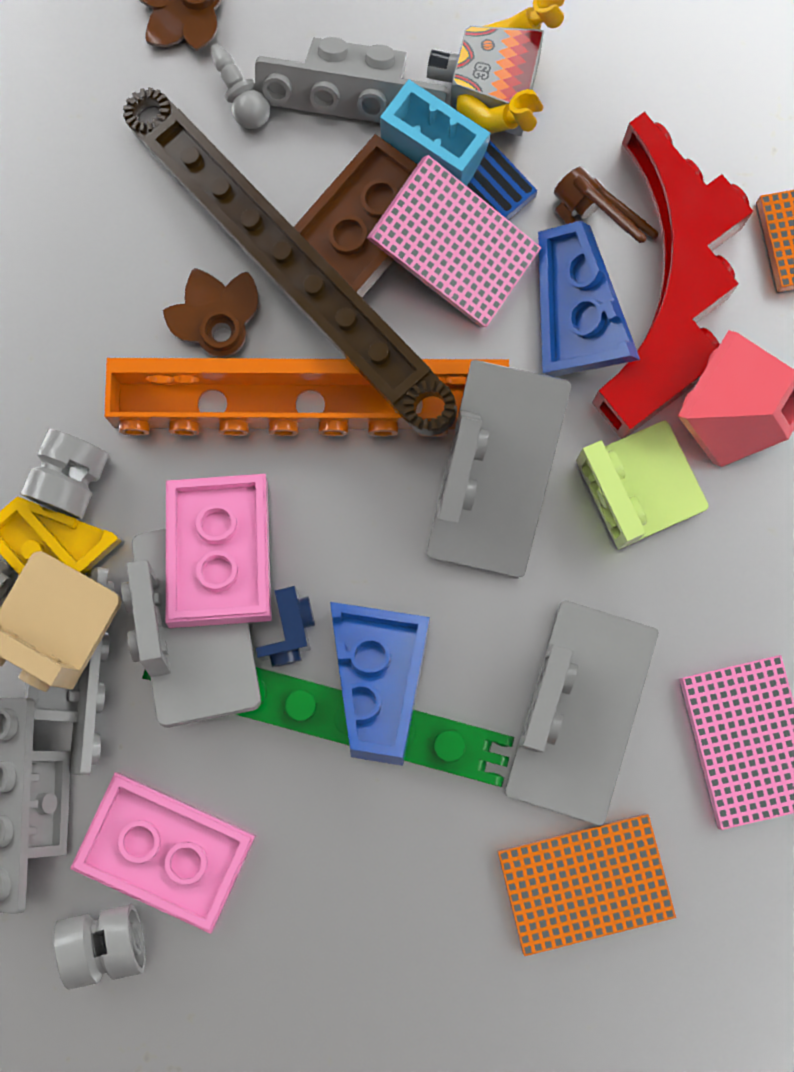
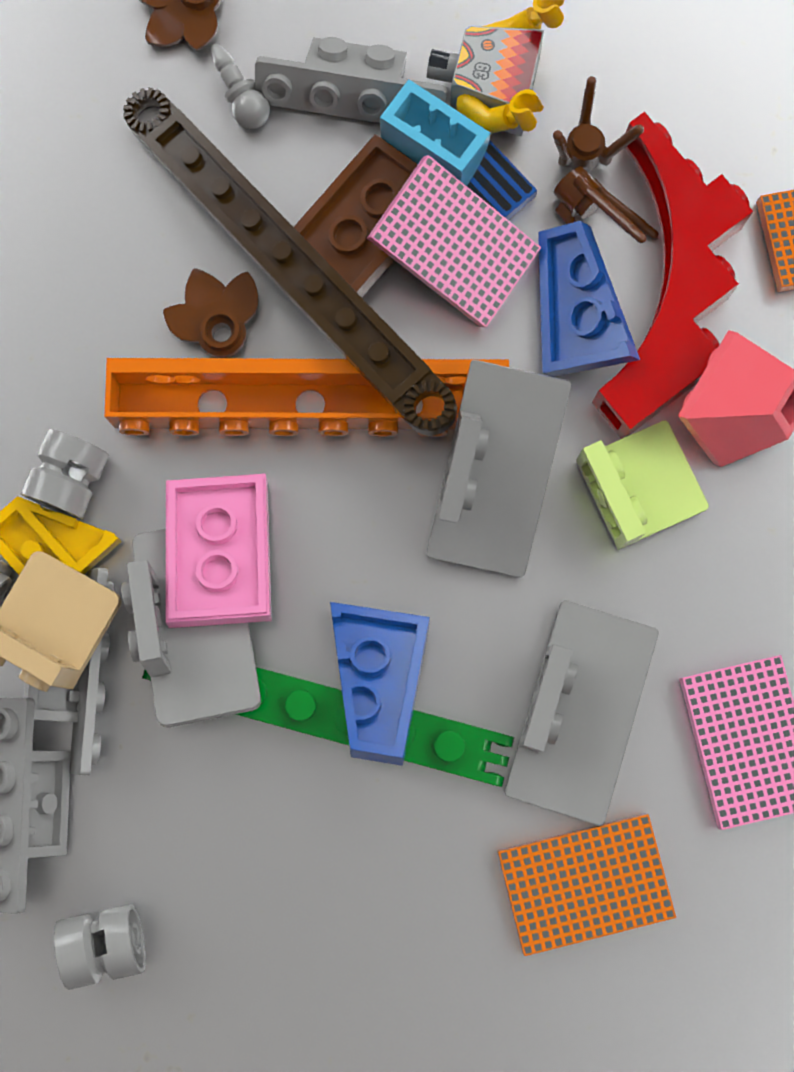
(163, 852): bright pink tile -> none
(295, 617): dark blue bracket -> none
(586, 142): none -> reddish brown plant

